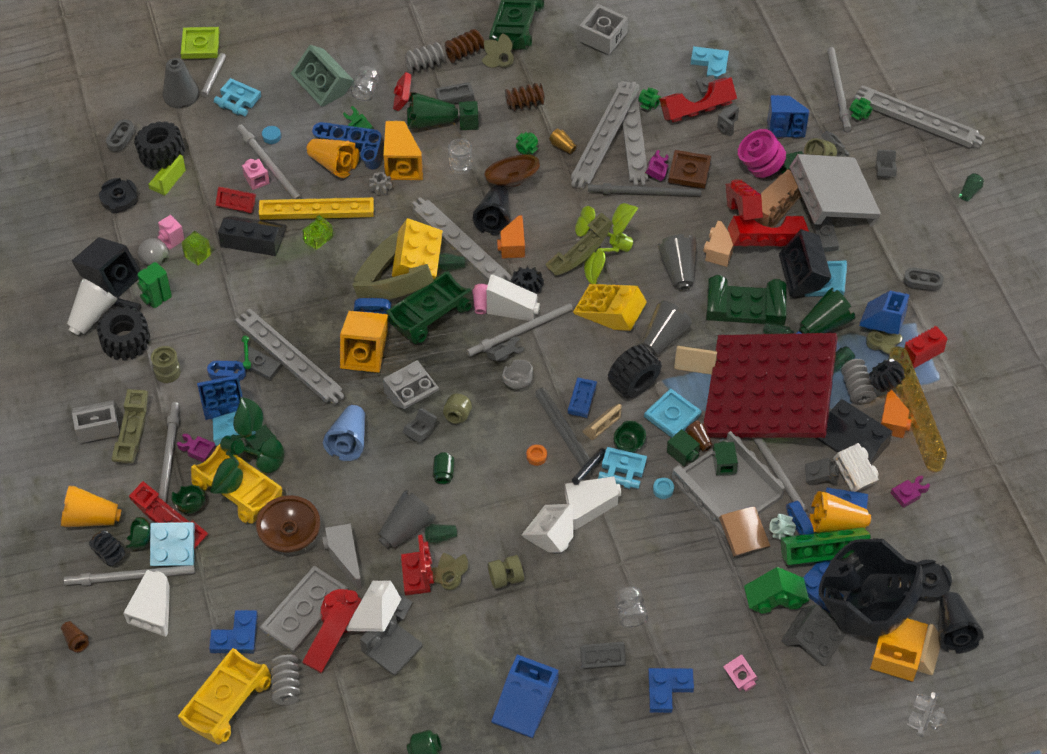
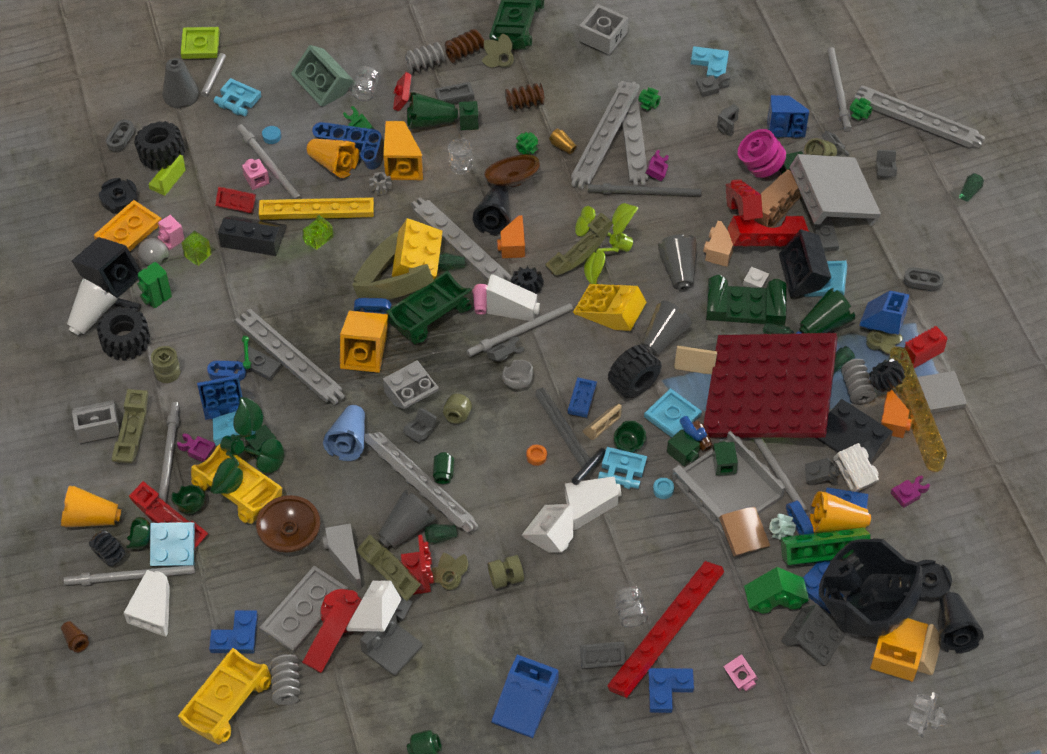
(130, 225): none -> light orange plate
(389, 566): none -> olive slope
(421, 481): none -> light grey hinge
(665, 629): none -> red plate
(689, 169): reddish brown plate -> none
(689, 428): none -> blue arm
(718, 92): red arch -> none
(755, 278): none -> white plate
(942, 391): none -> light grey tile

